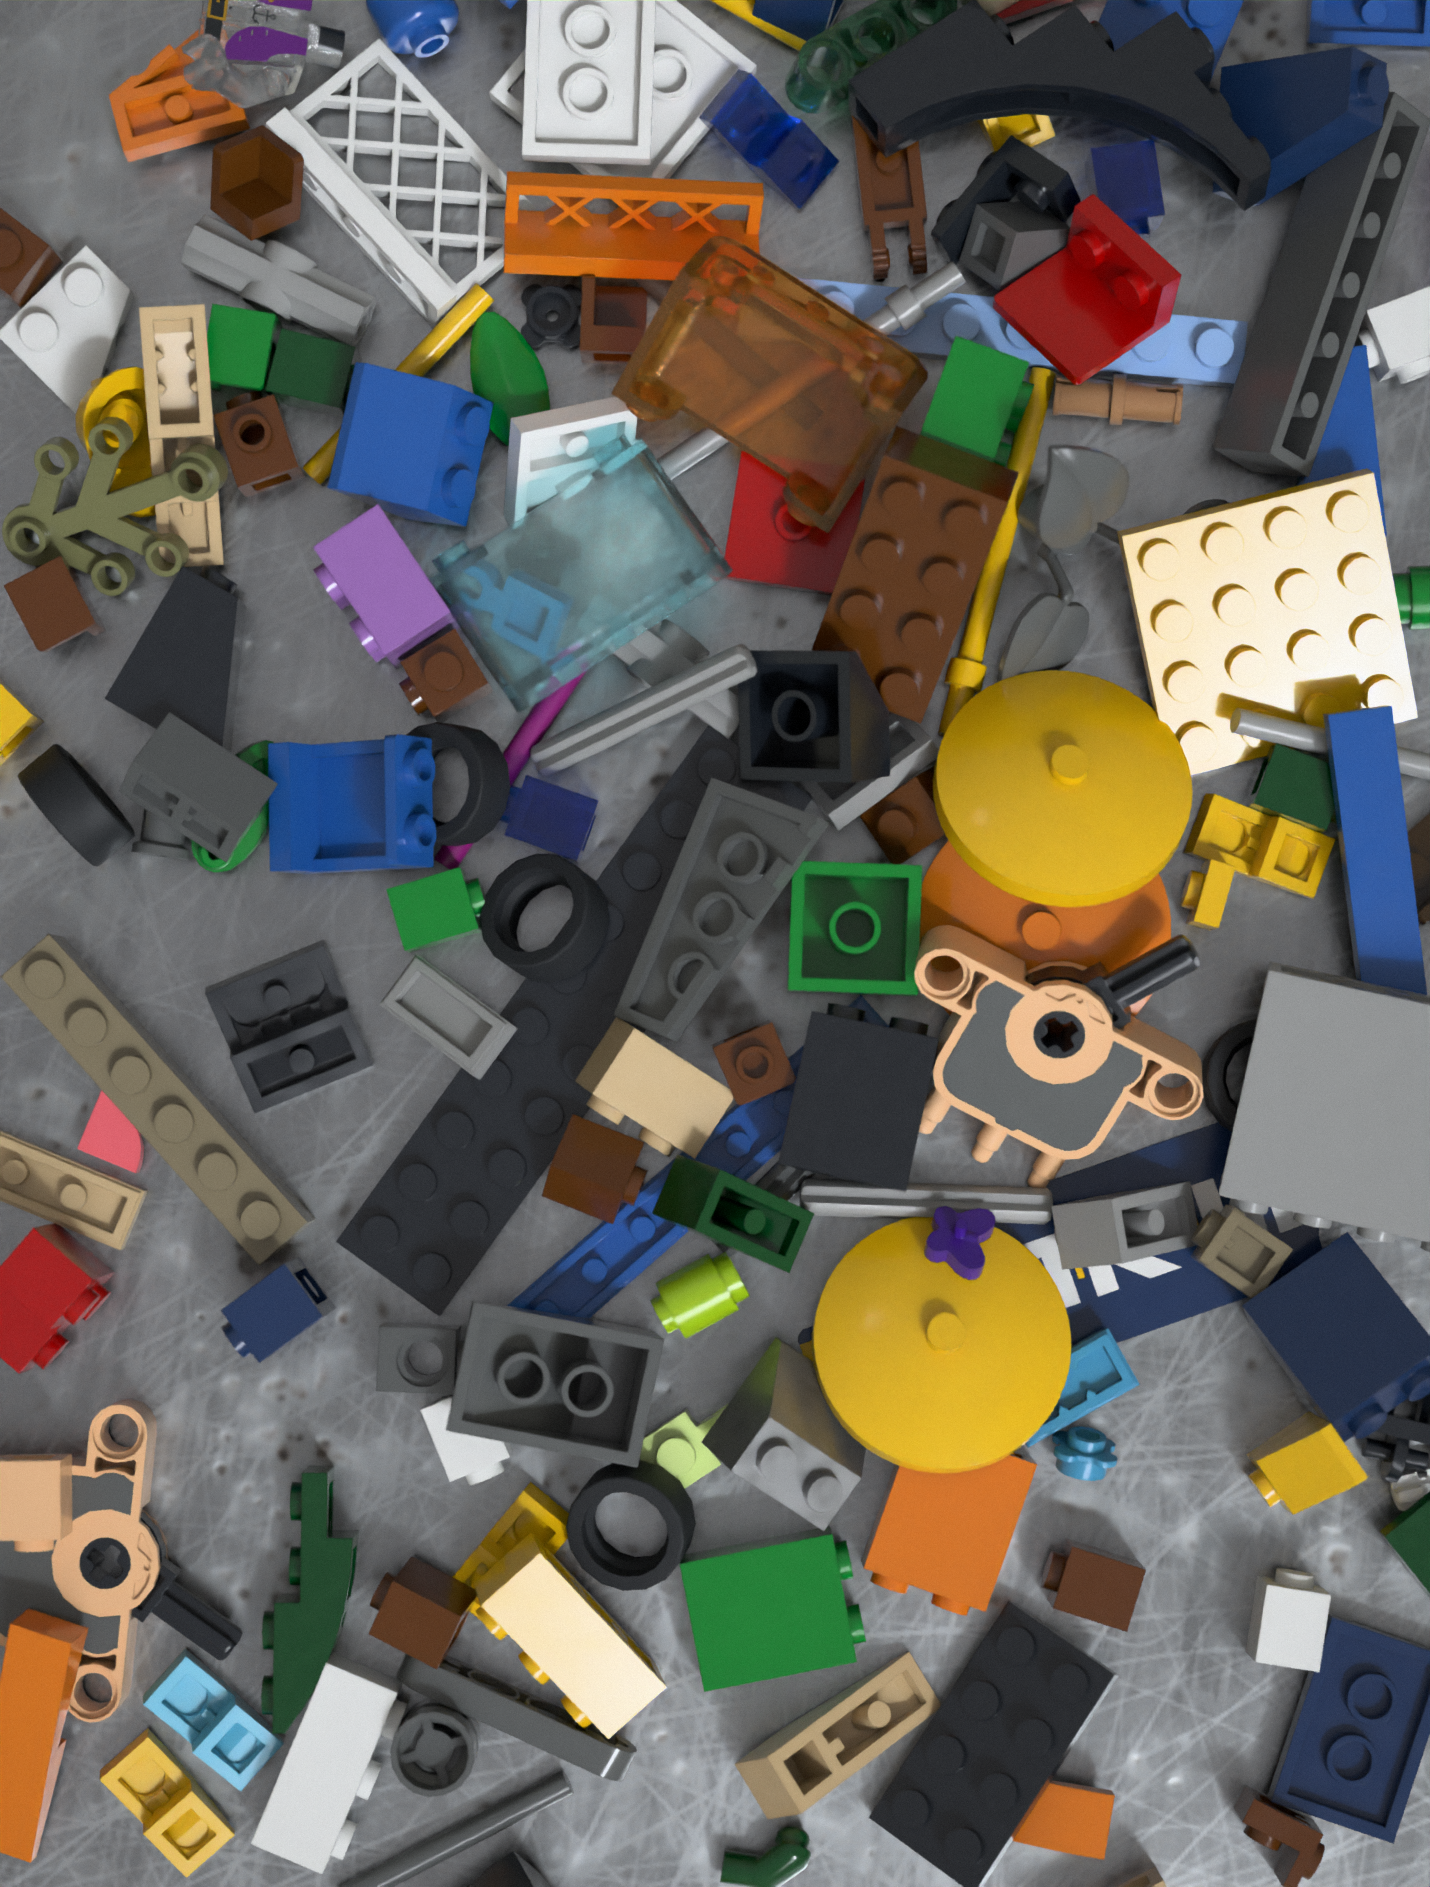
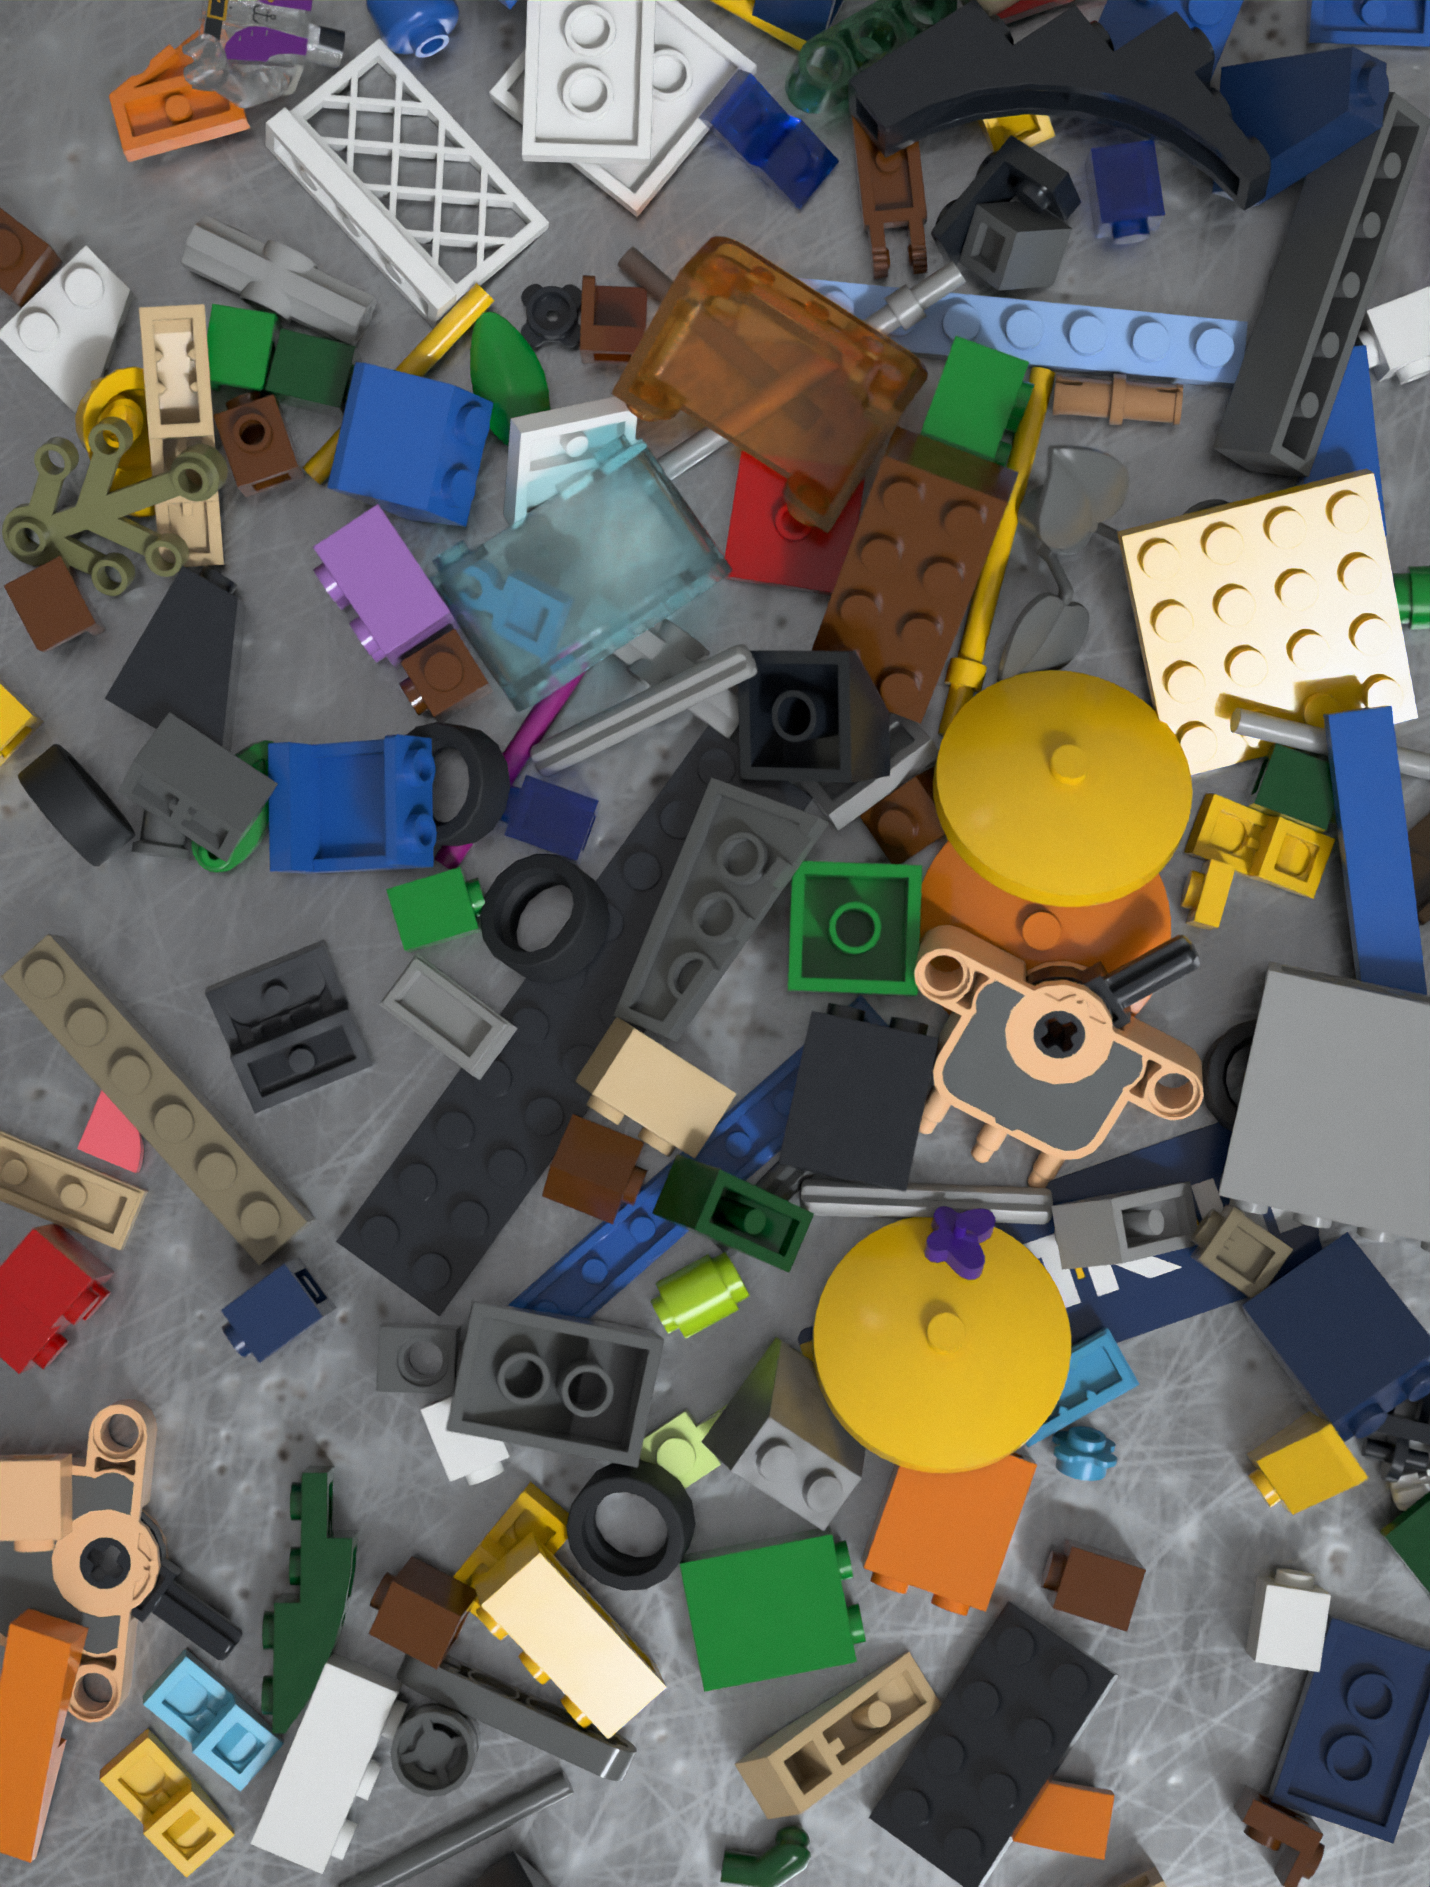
(256, 182): reddish brown panel -> none
(630, 238): orange fence -> none
(754, 1063): reddish brown bracket -> none
(1092, 295): red bracket -> none

